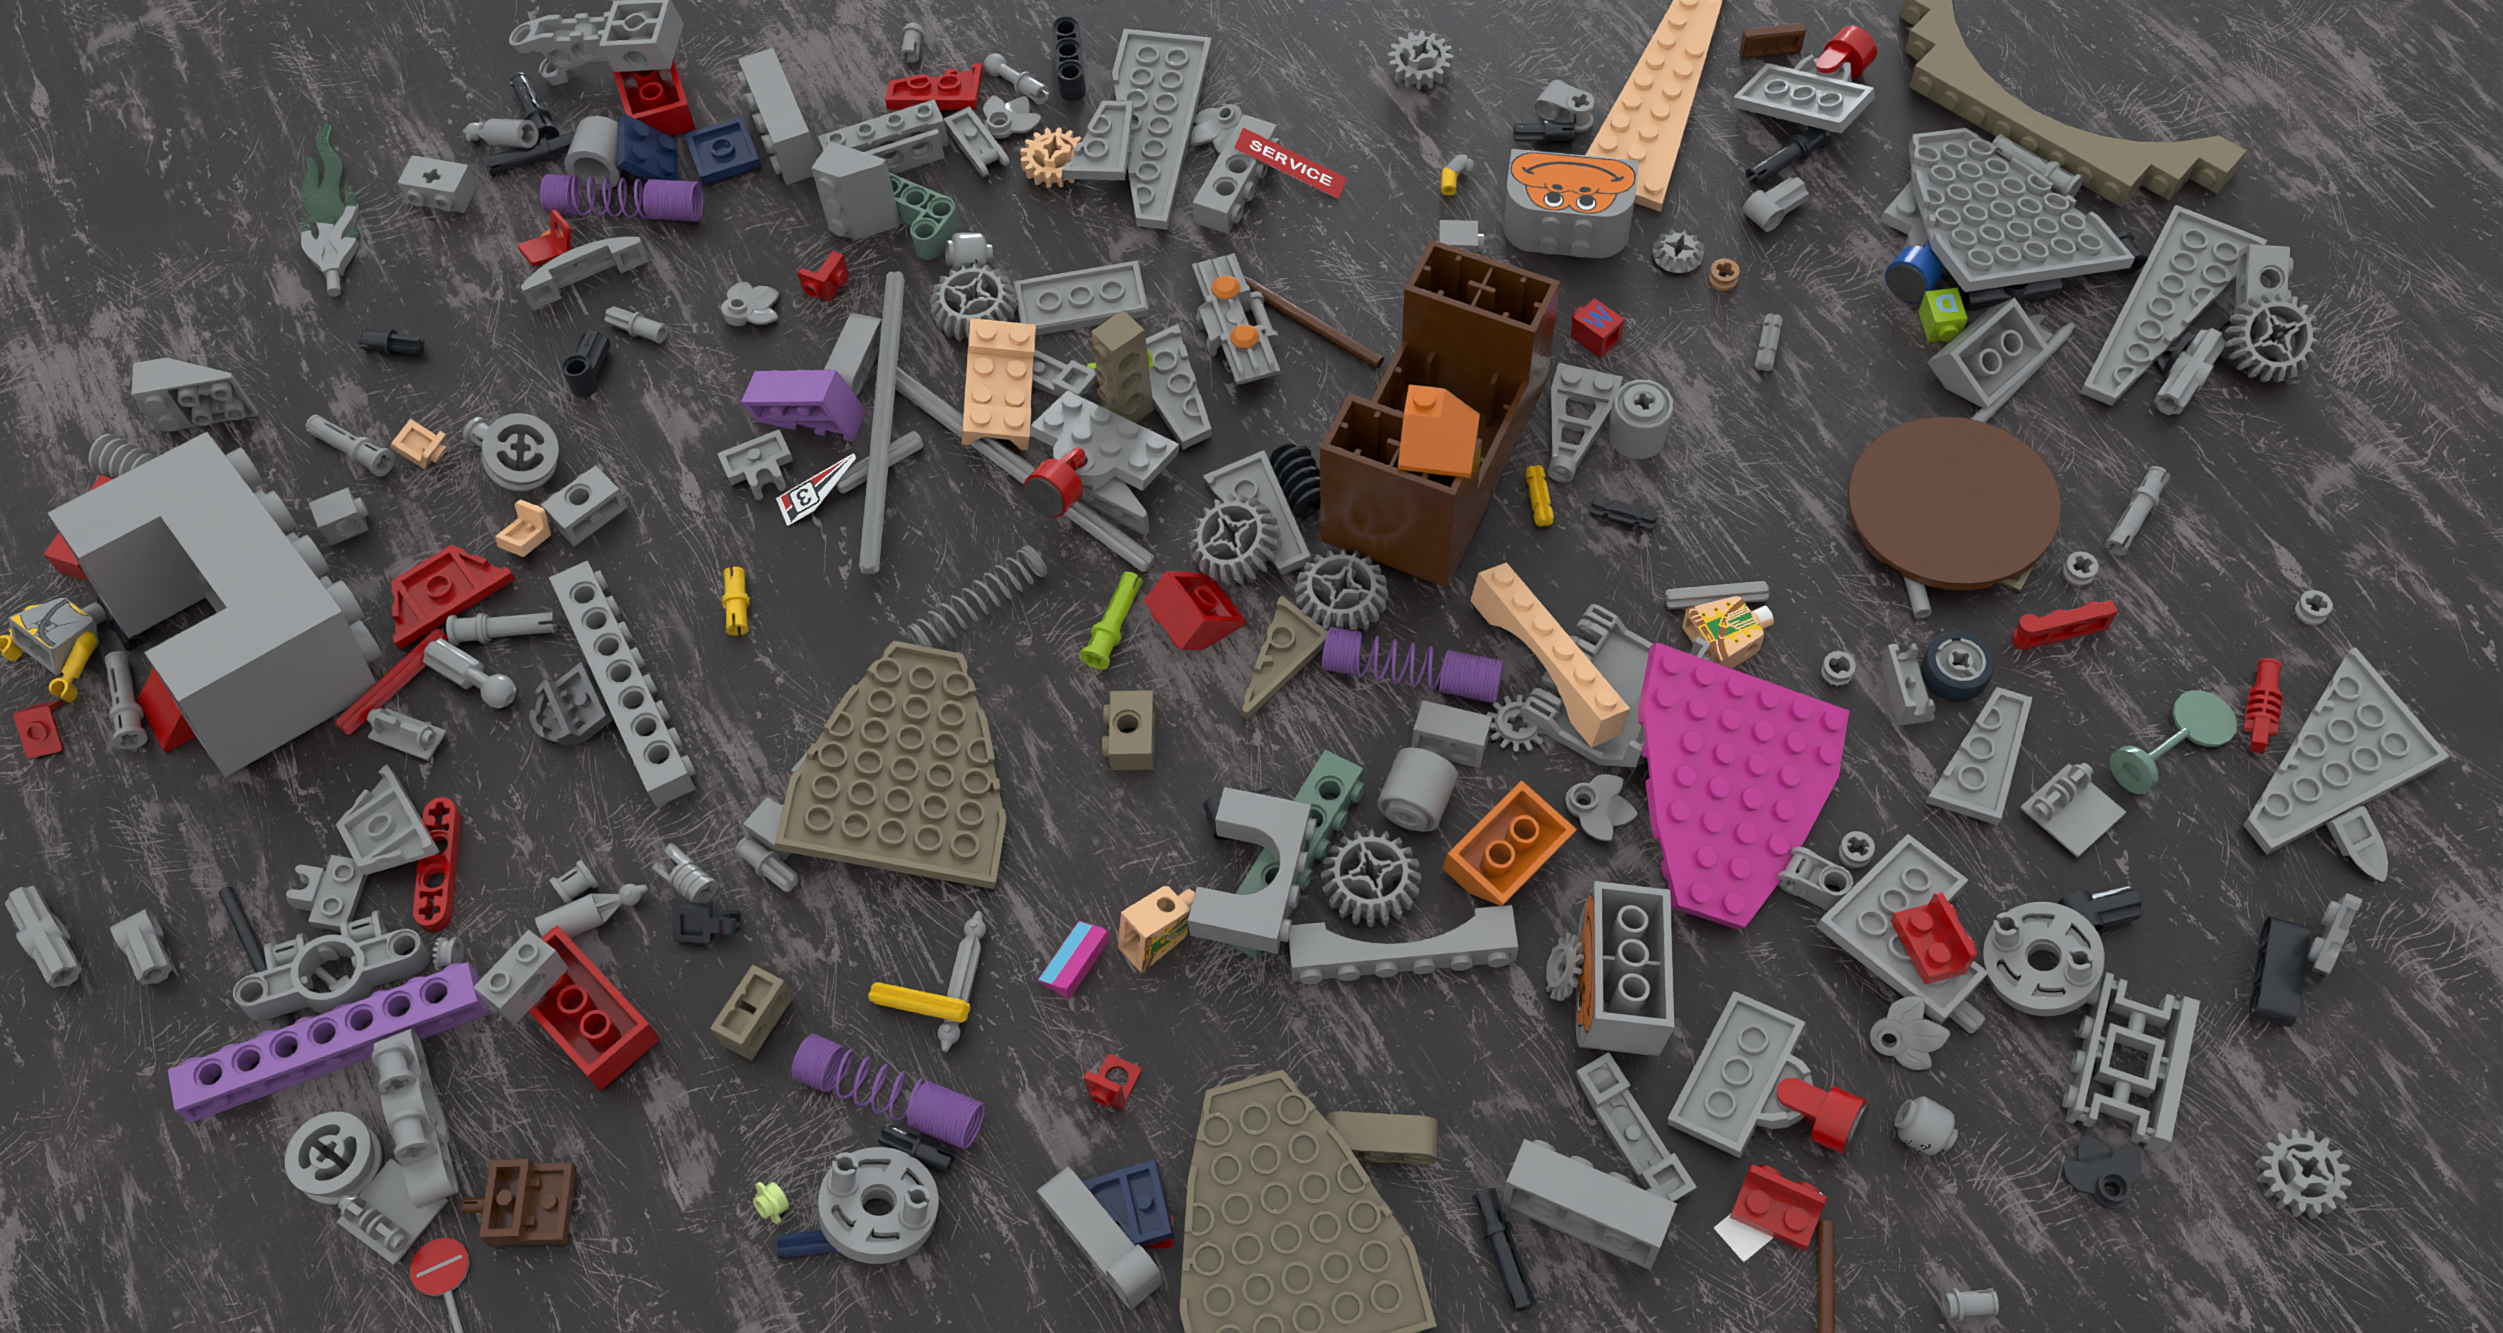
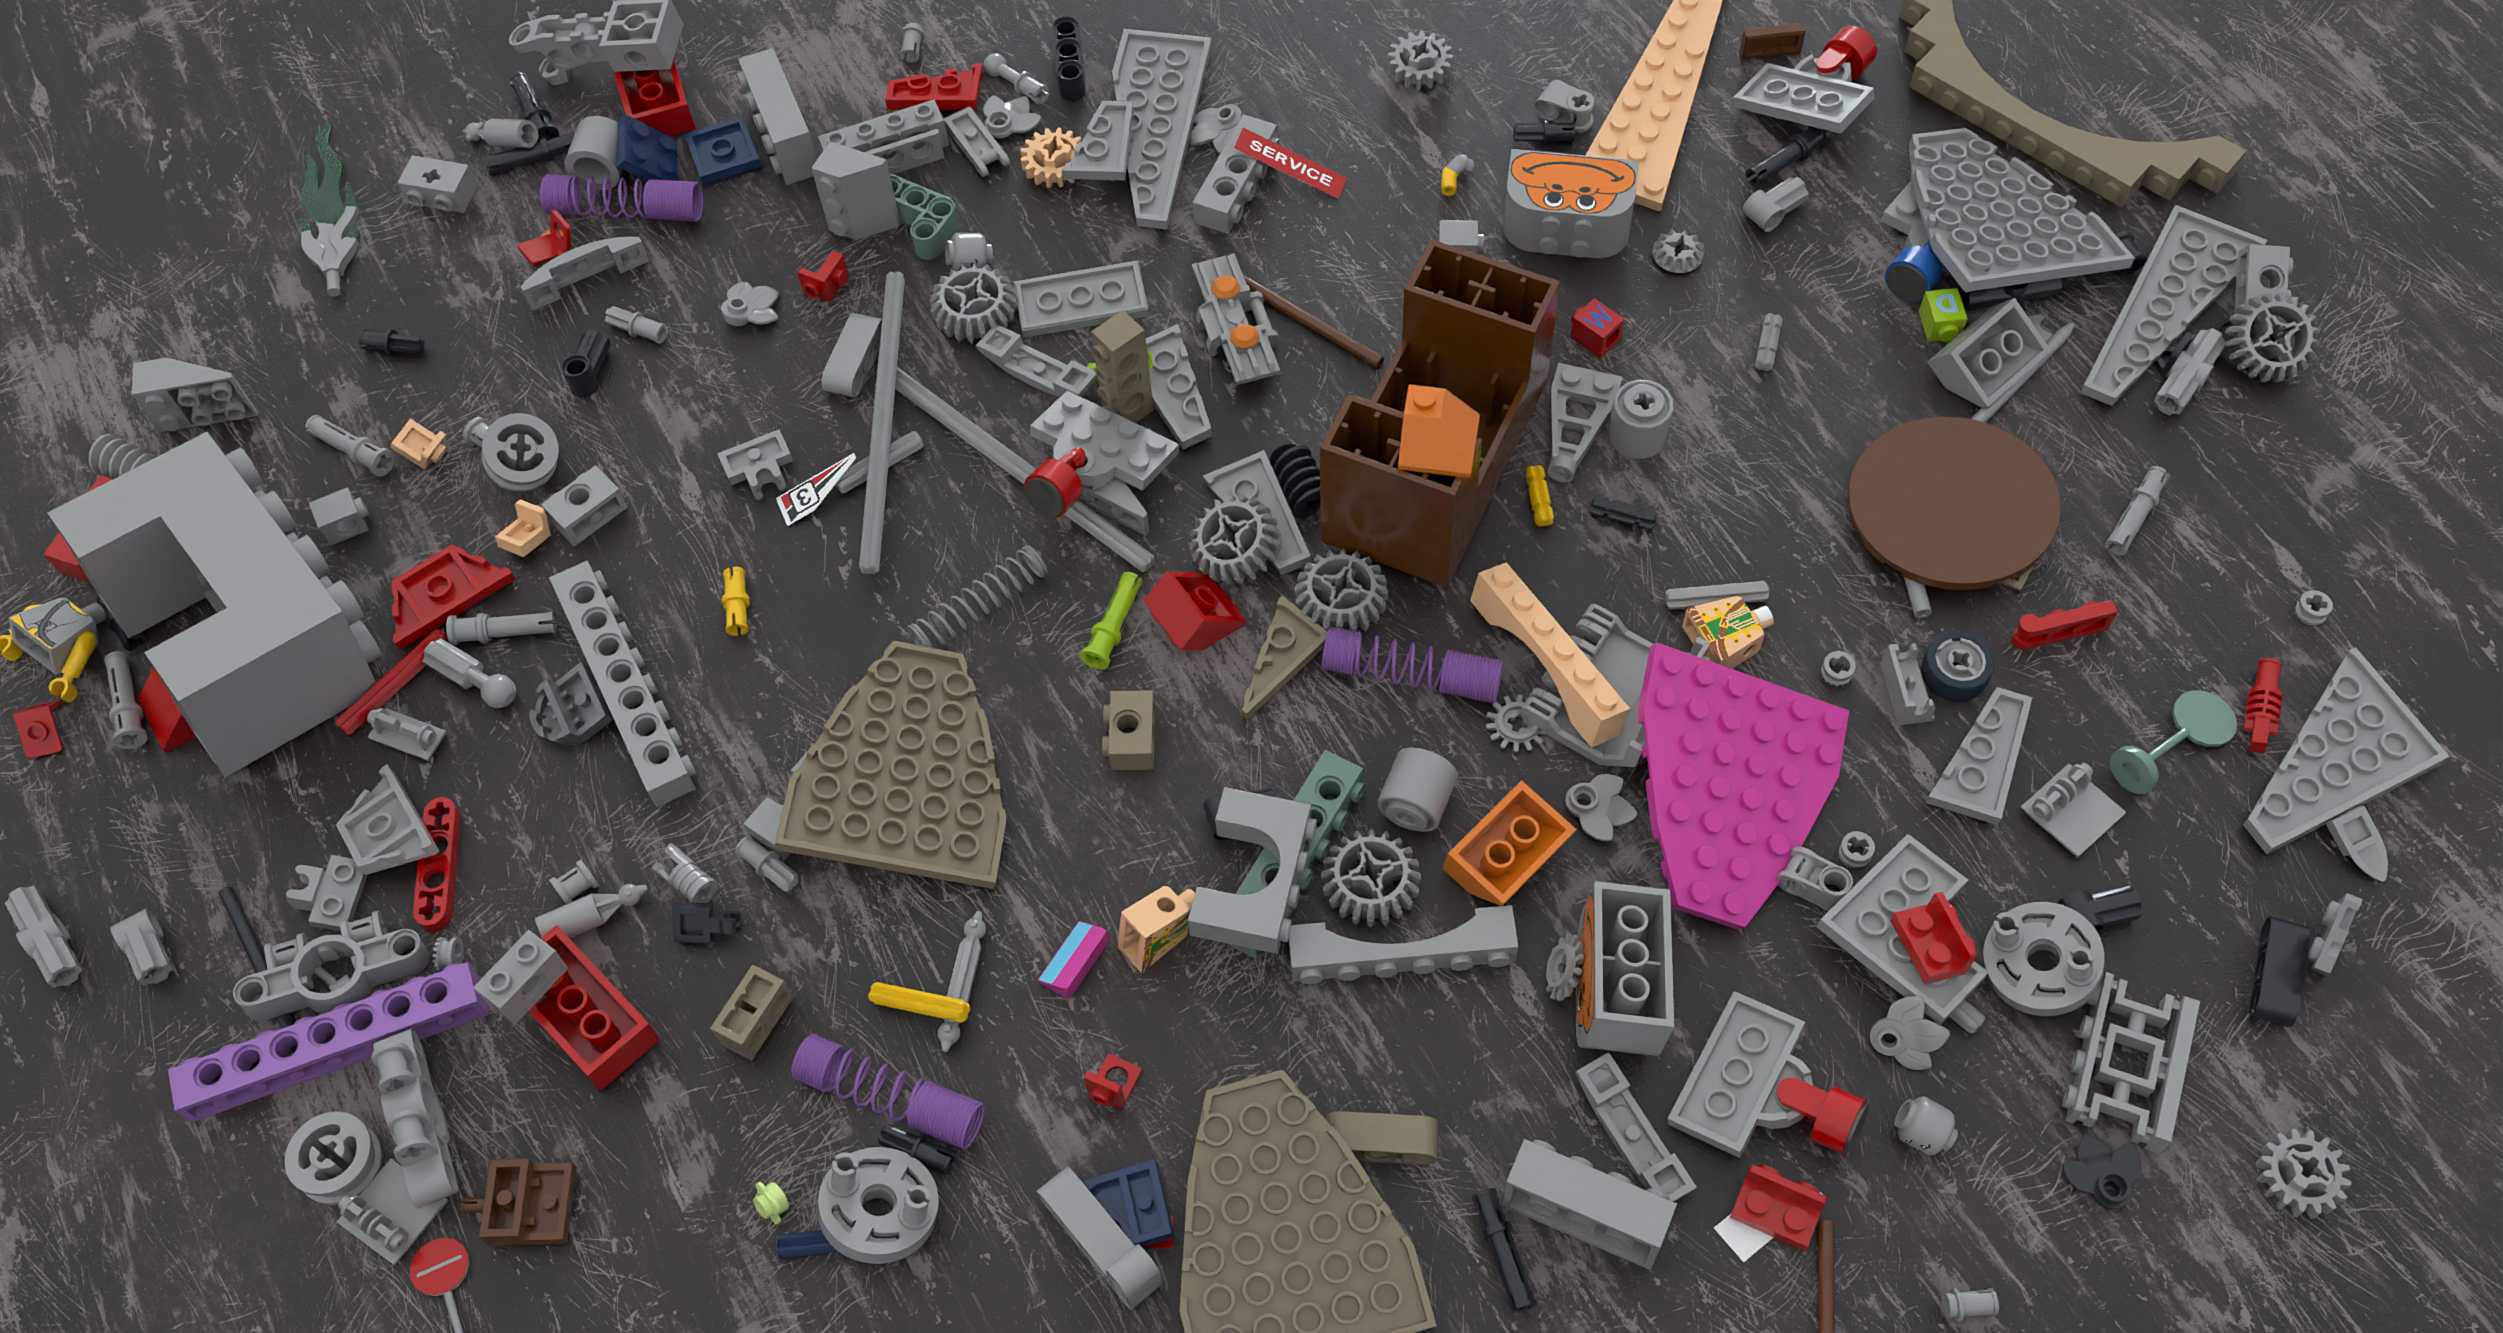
(806, 399): medium lavender wedge -> none
(998, 381): light nougat piece -> none
(1452, 733): light grey hinge -> none
(1724, 266): medium nougat bush -> none
(2063, 181): light grey pin -> none
(2078, 578): light grey bush -> none

